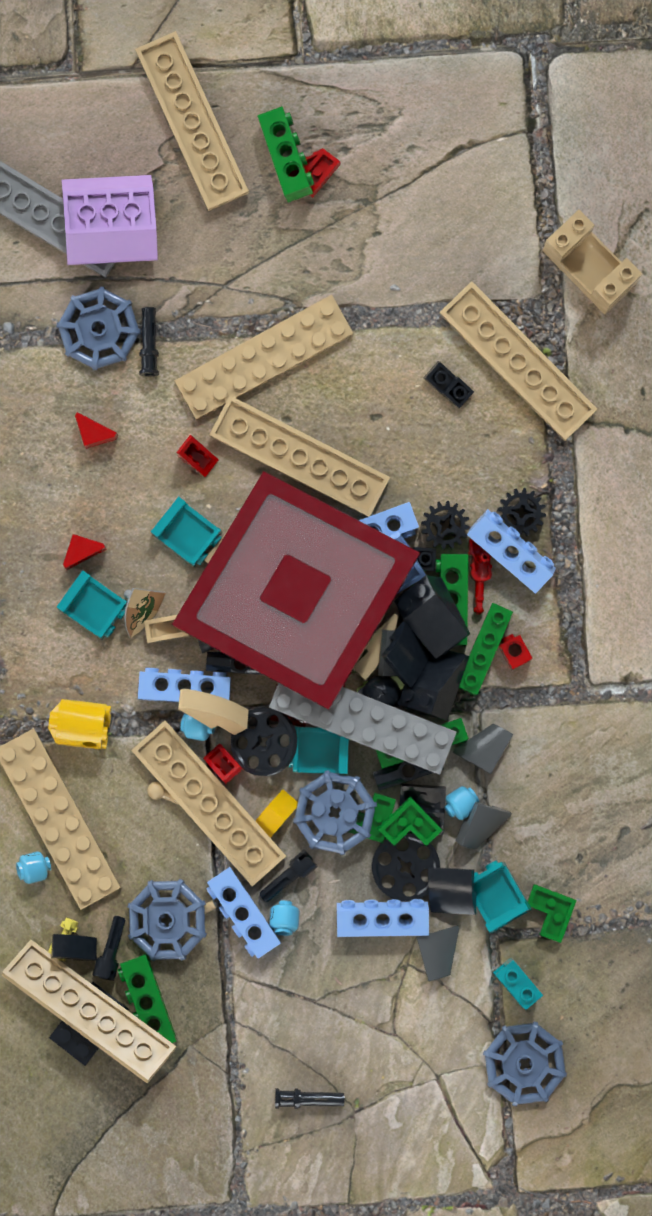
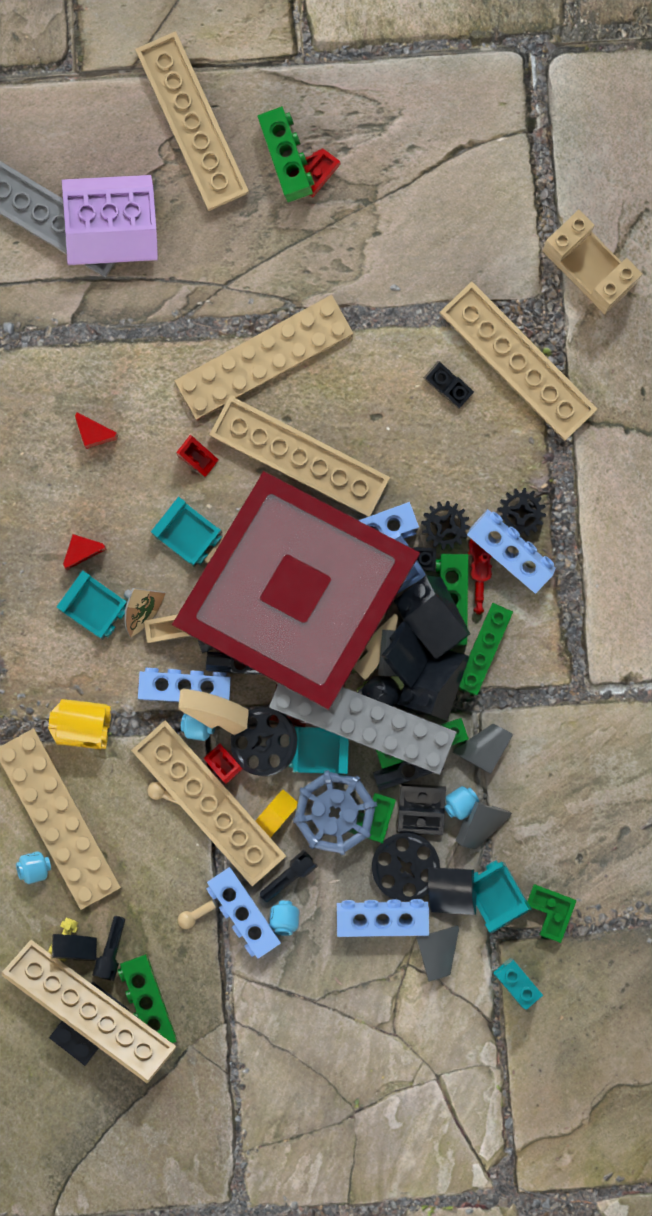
(109, 335): sand blue plate -> none
(149, 352): black pin -> none
(177, 928): sand blue plate -> none
(307, 1098): black pin -> none
(406, 818): green plate -> none
(523, 1050): sand blue plate -> none
(524, 656): red brick -> none

